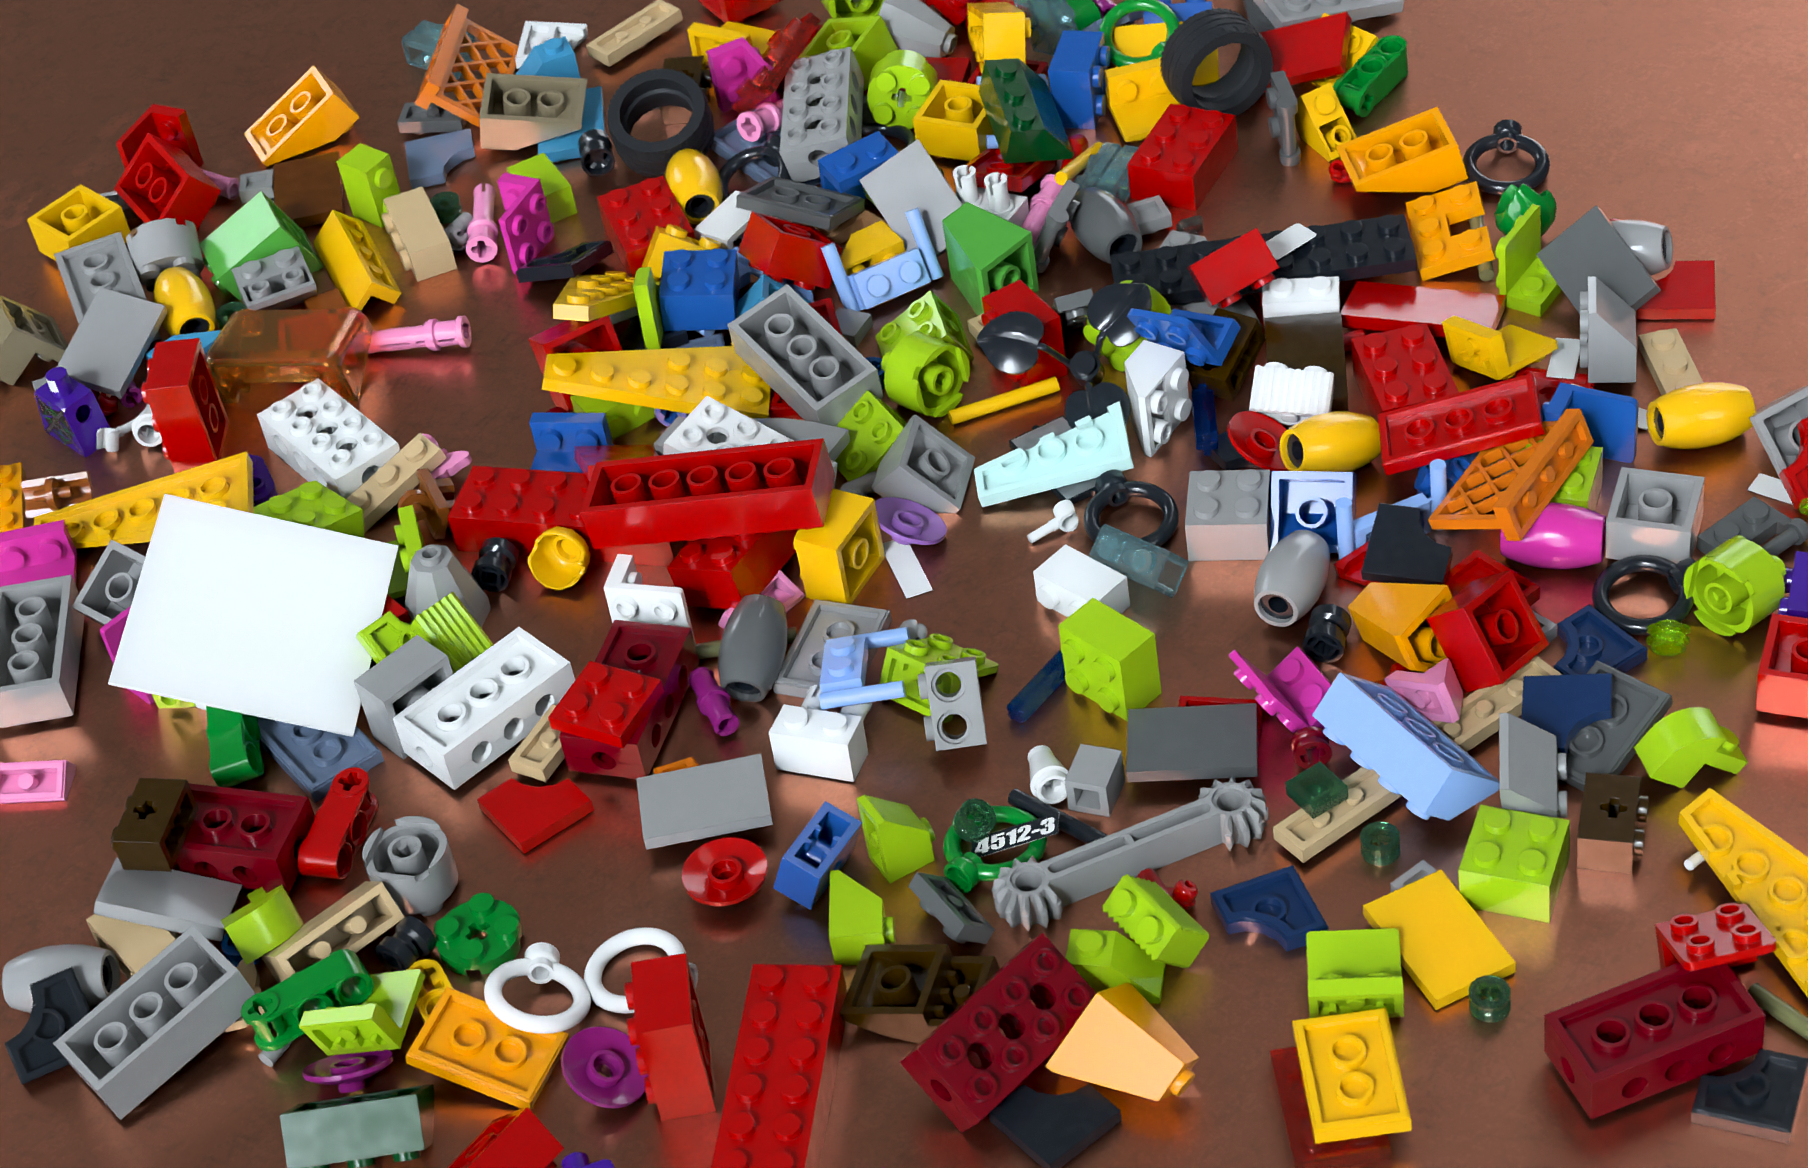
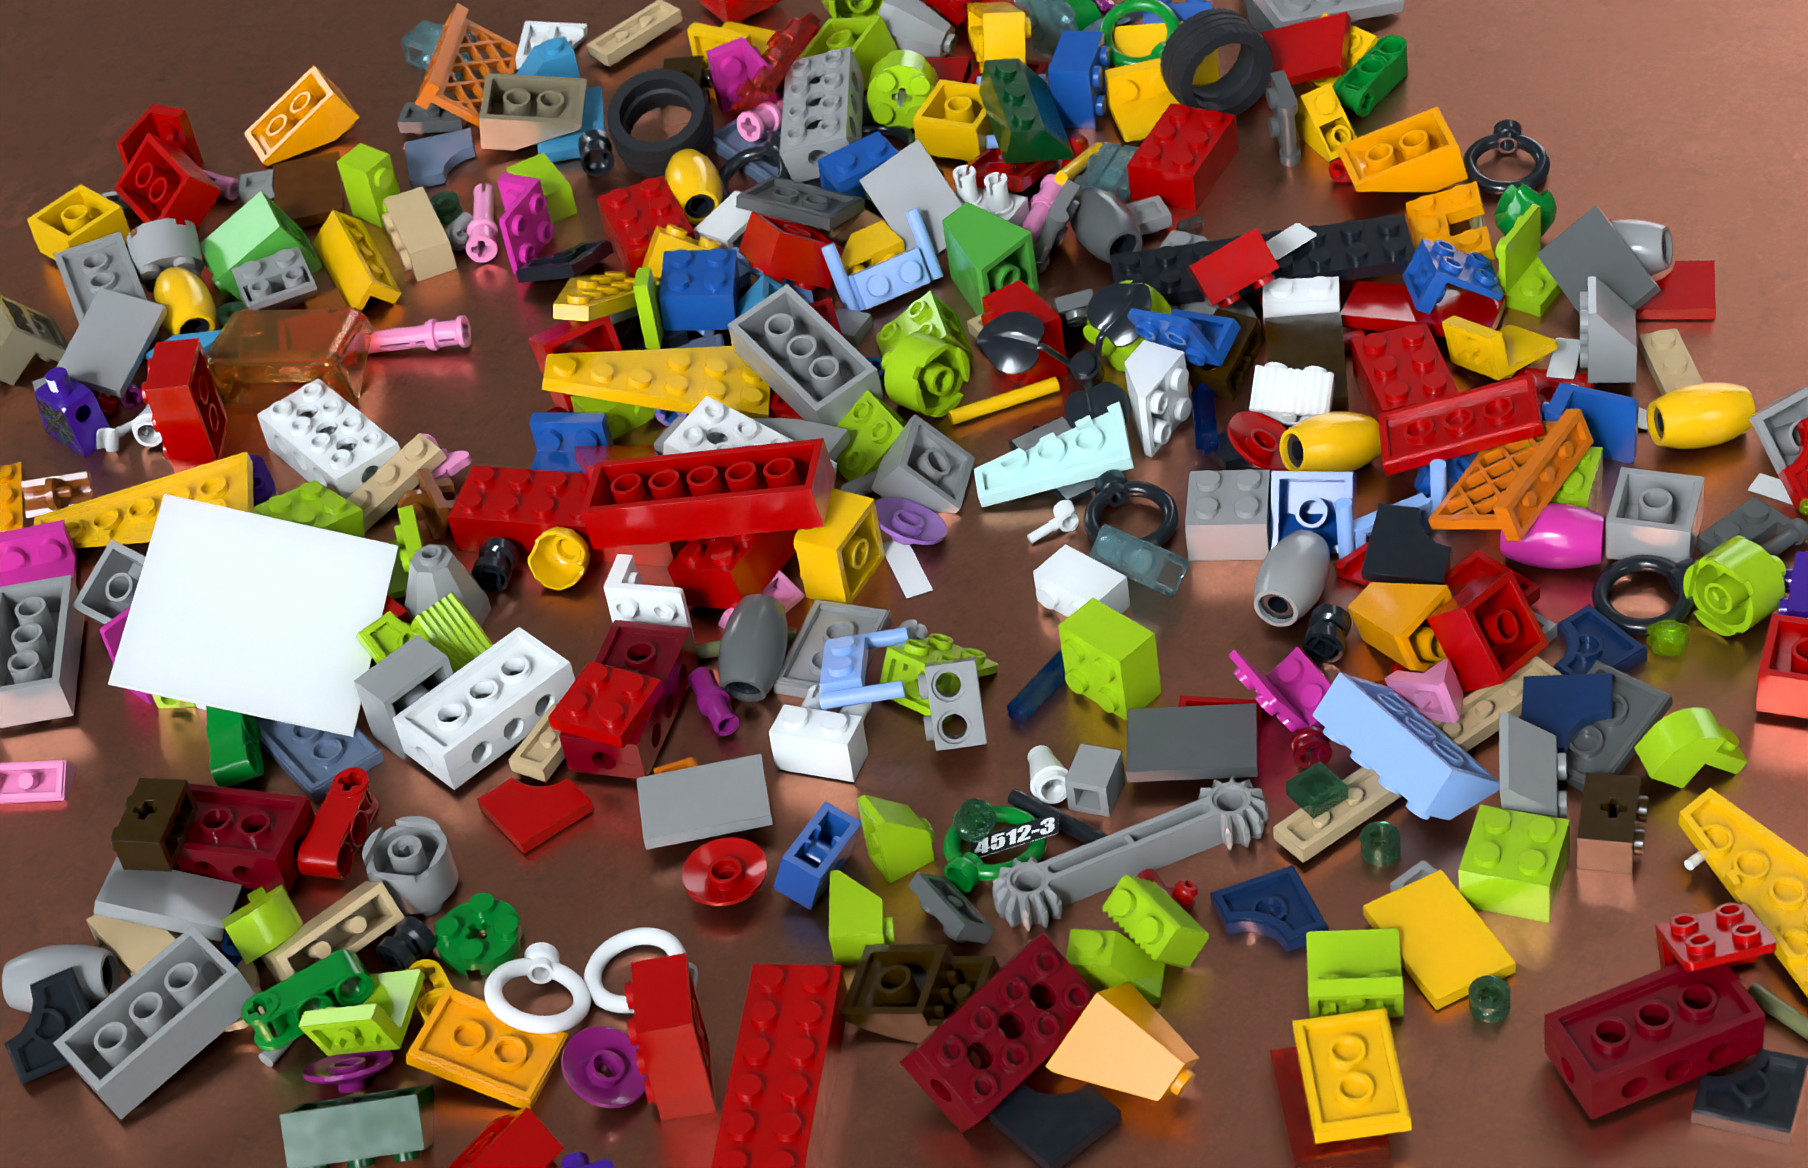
(1440, 263): none -> blue bracket

